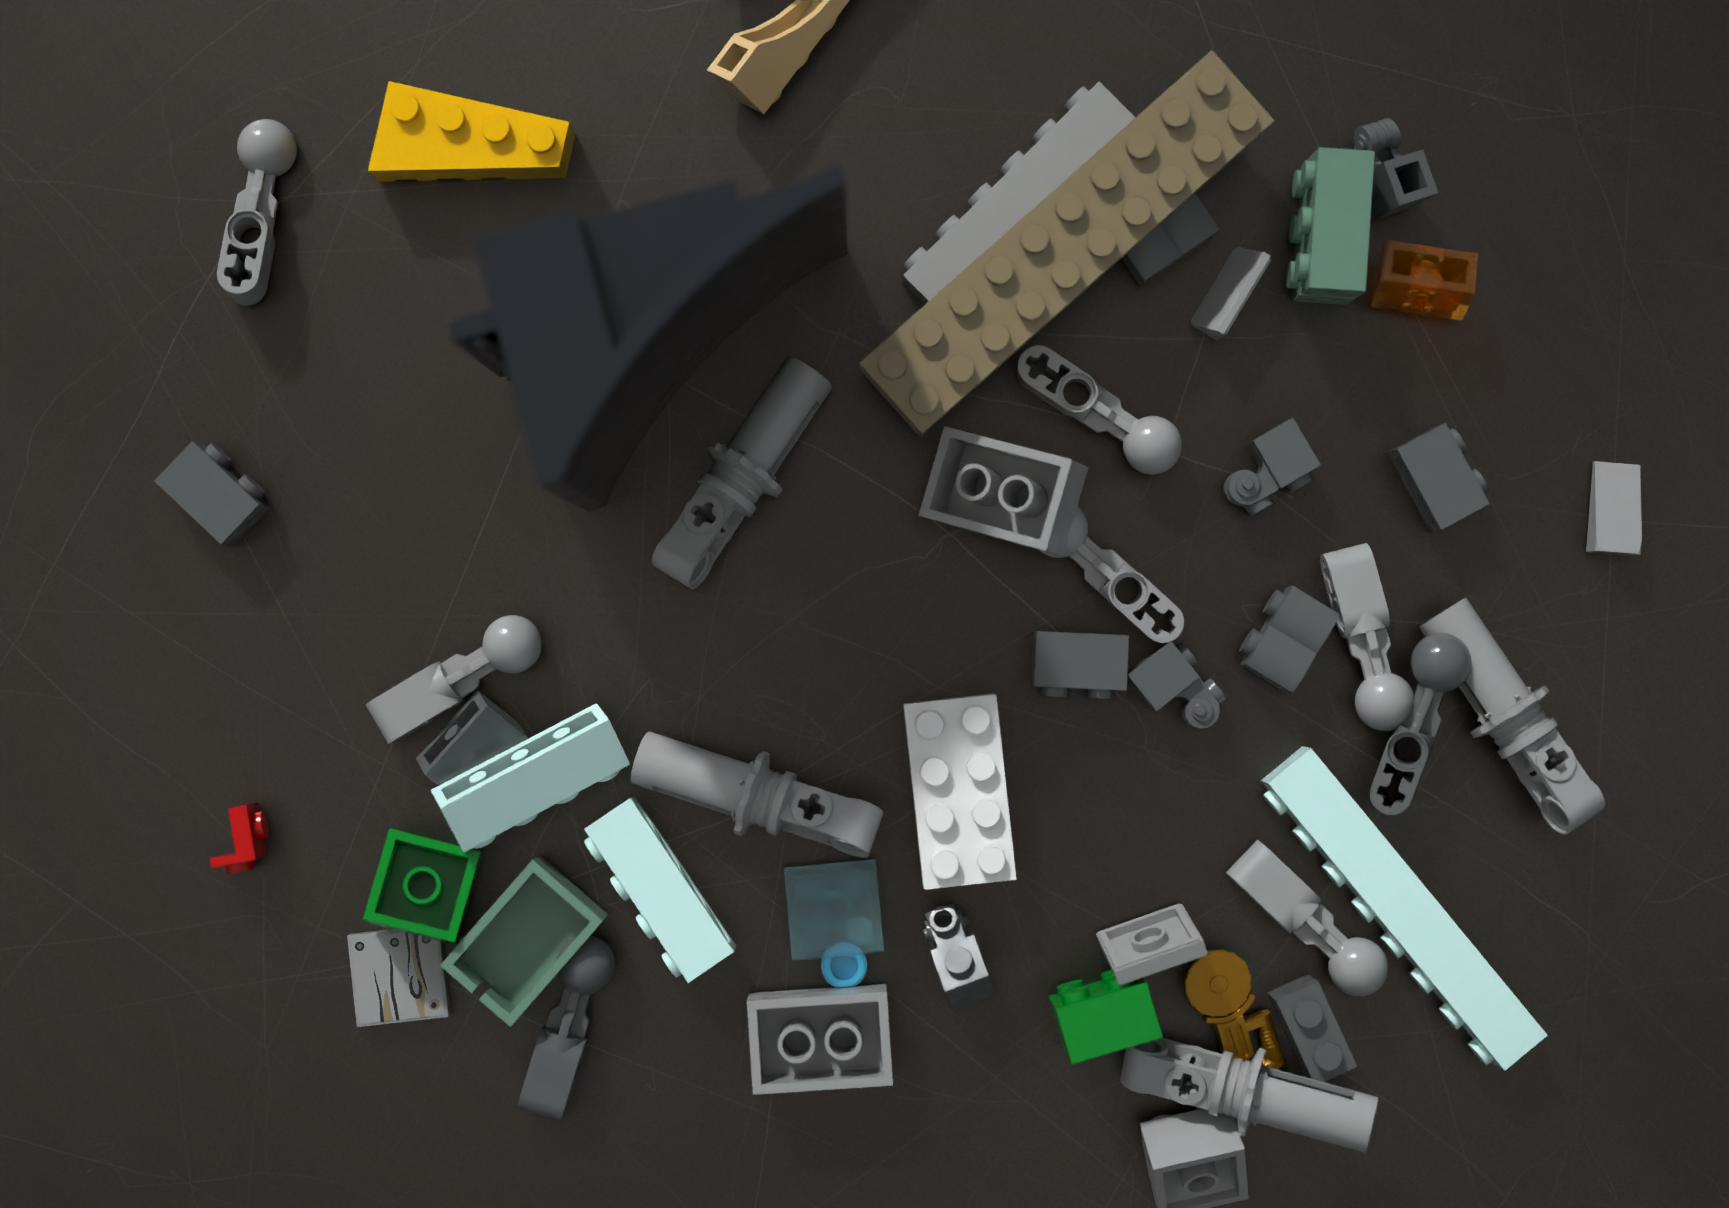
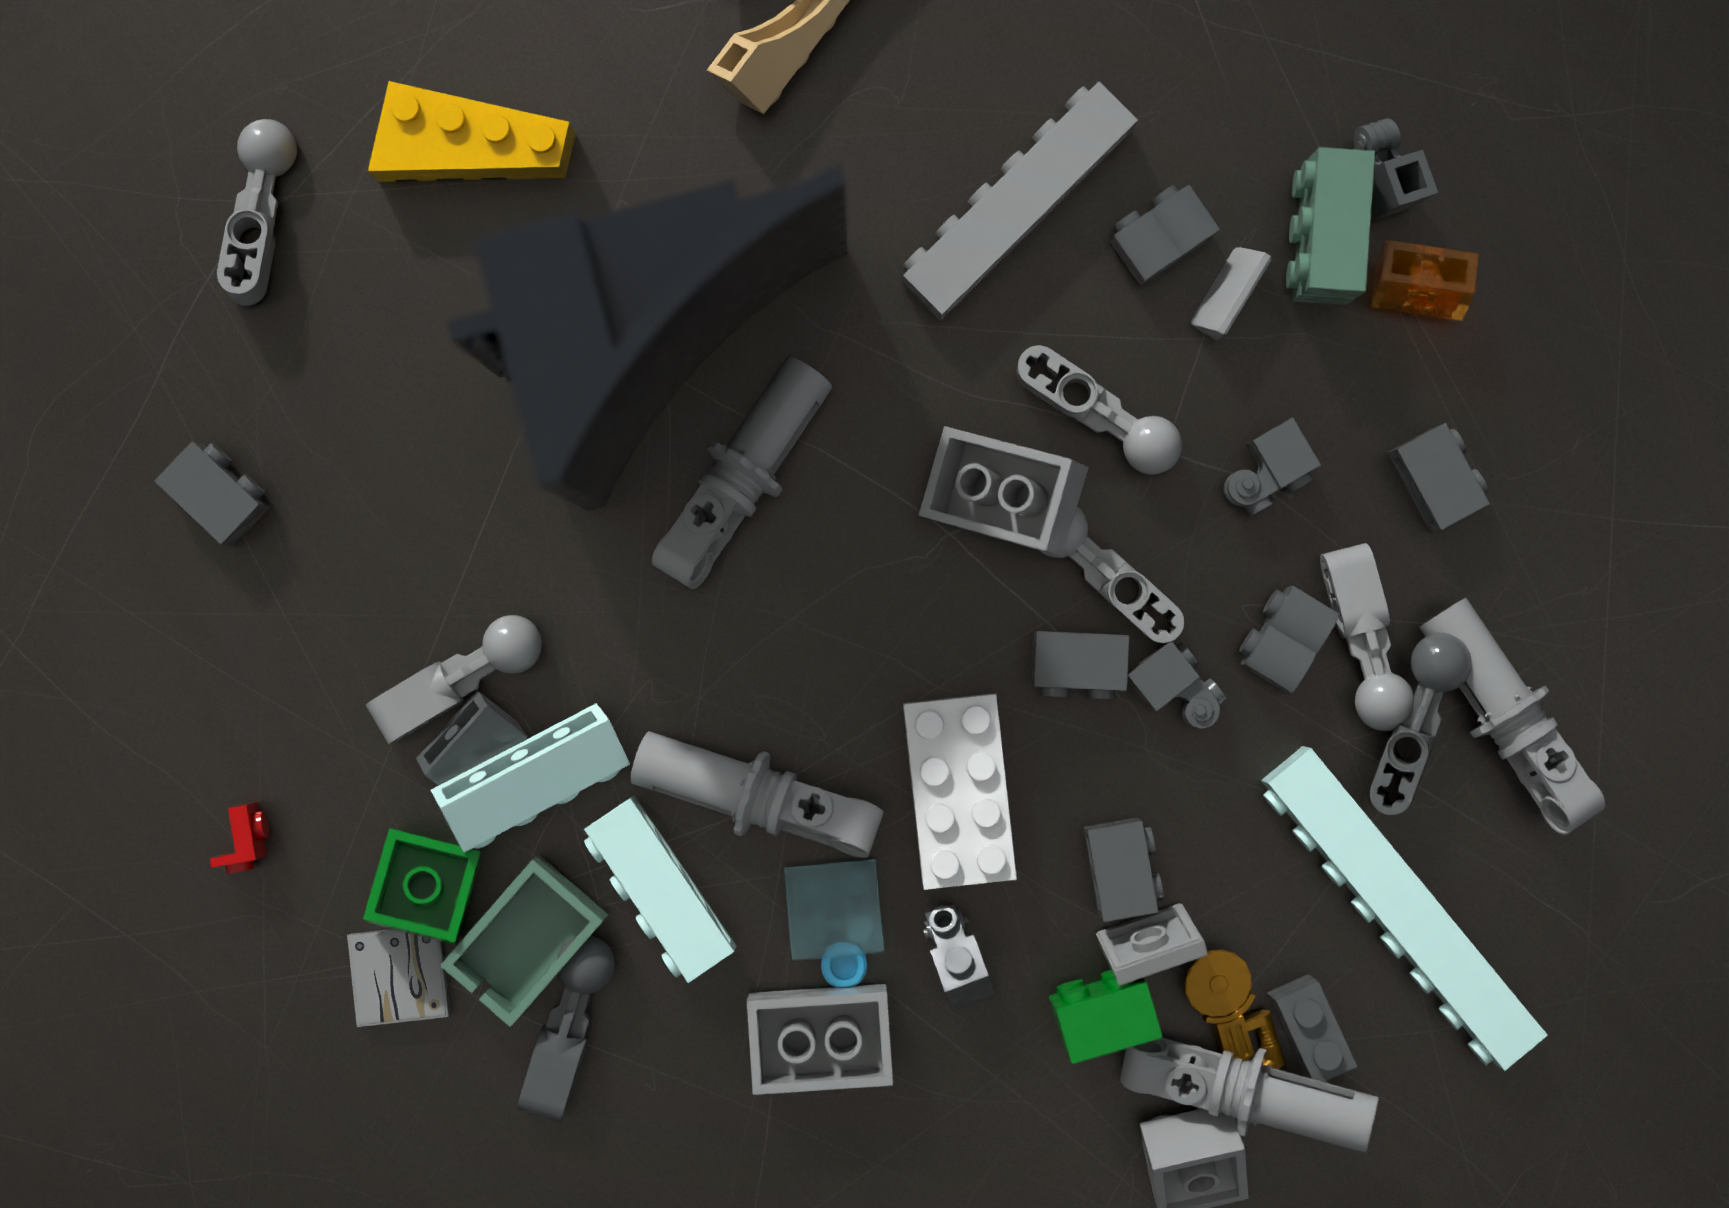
(1065, 243): dark tan brick -> none
(1122, 869): none -> dark grey brick
(1354, 964): light grey beam -> none
(1615, 509): light grey slope -> none

